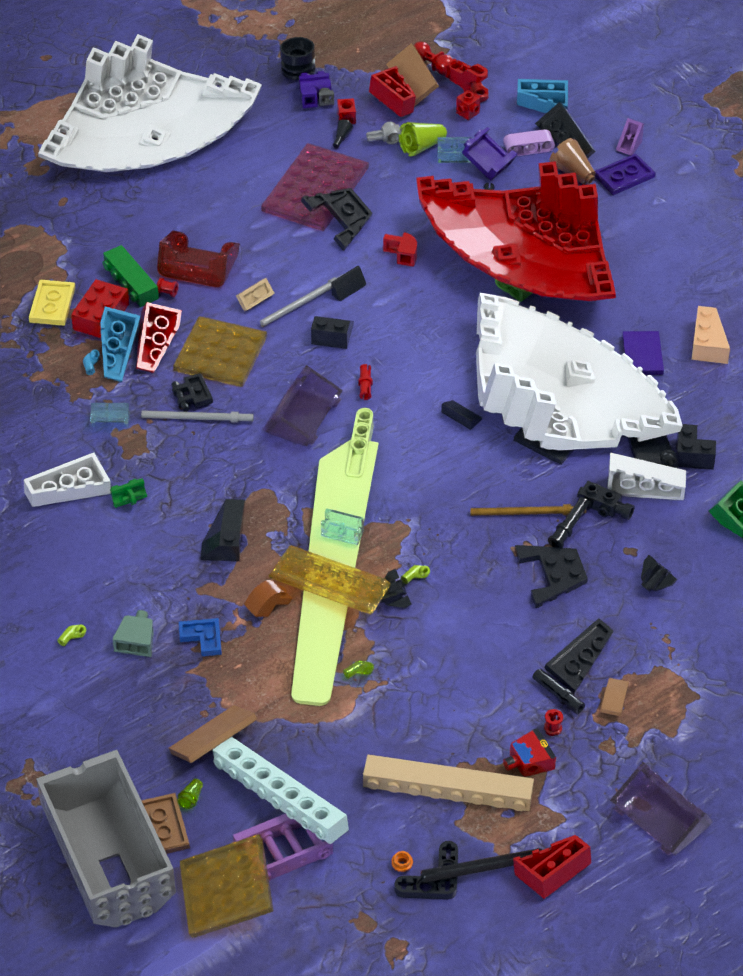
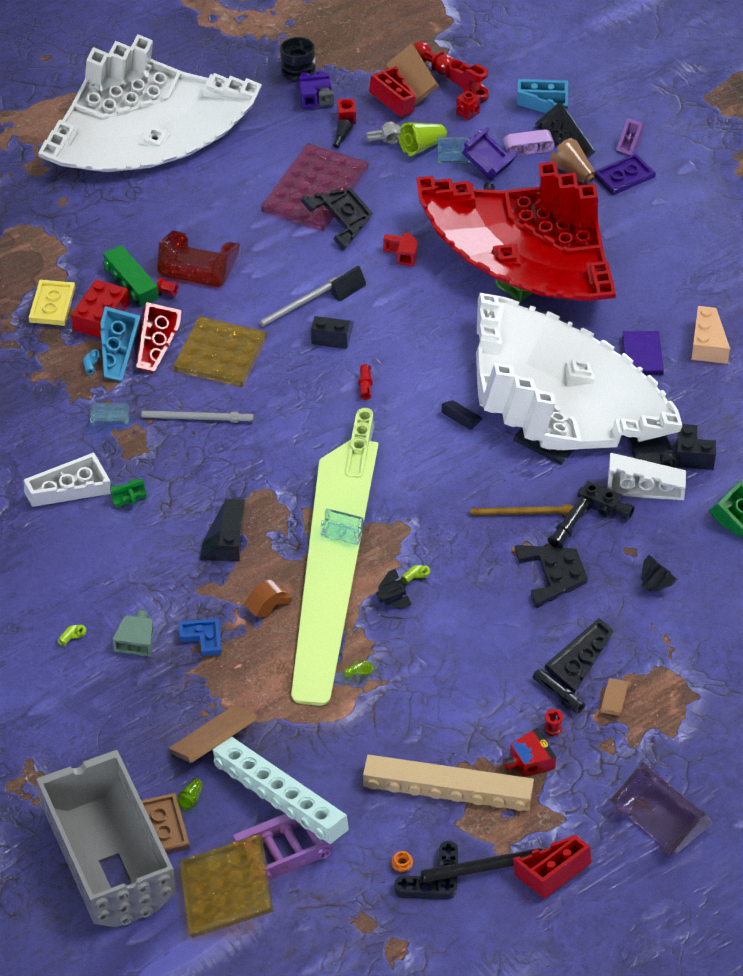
(197, 389): black plate -> none
(255, 294): tan plate -> none
(303, 408): clear purple windscreen -> none
(330, 579): clear yellow plate -> none

